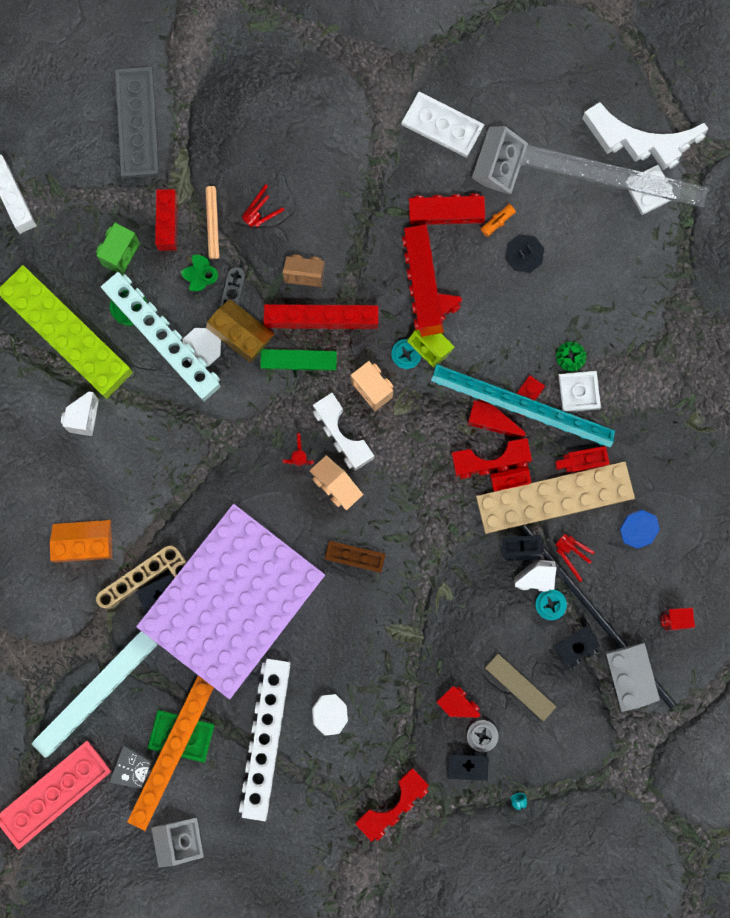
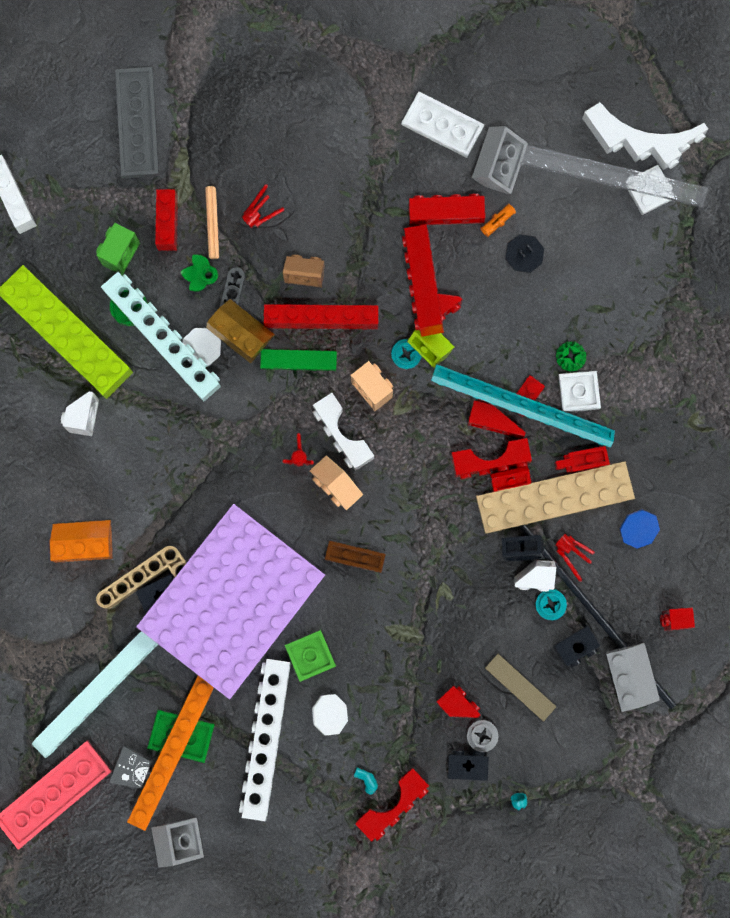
(310, 656): none -> bright green plate
(369, 780): none -> teal arm

